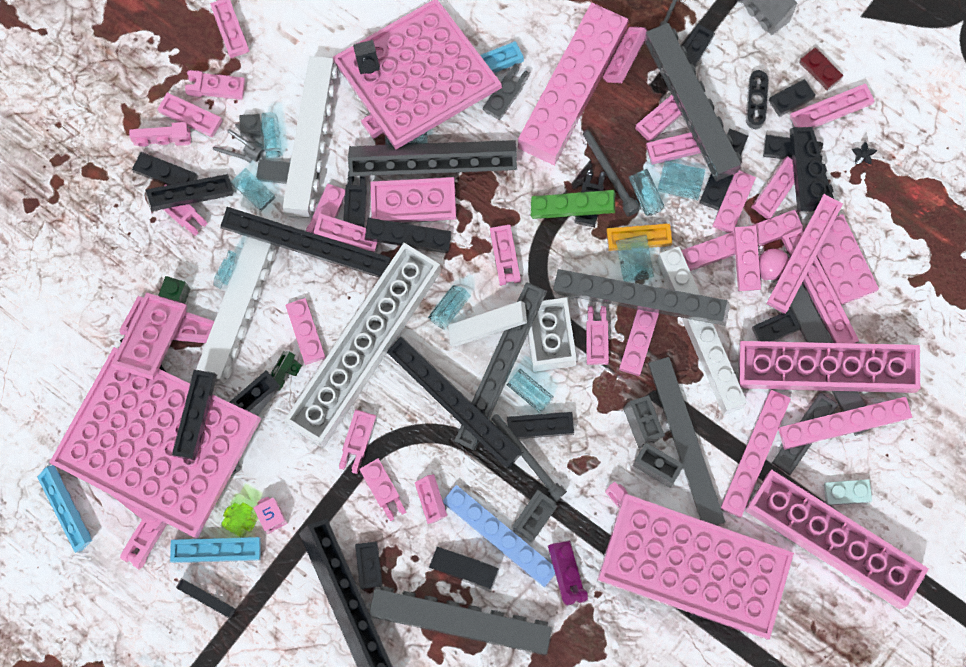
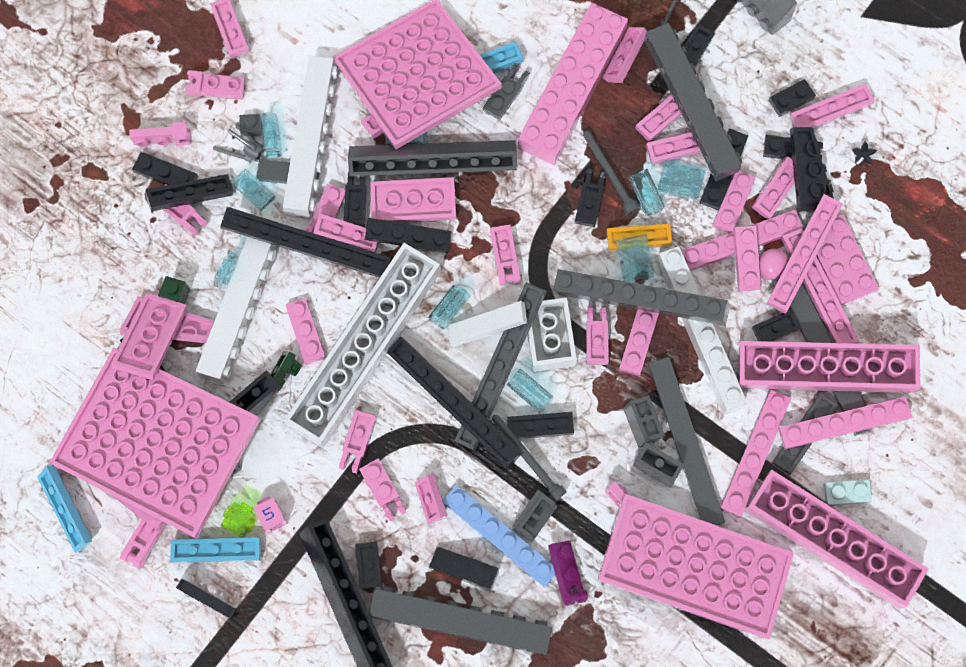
(186, 112): bright pink plate -> none
(194, 415): black plate -> none
(366, 57): black brick -> none
(573, 204): bright green plate -> none
(762, 92): black beam -> none
(821, 68): dark red plate -> none

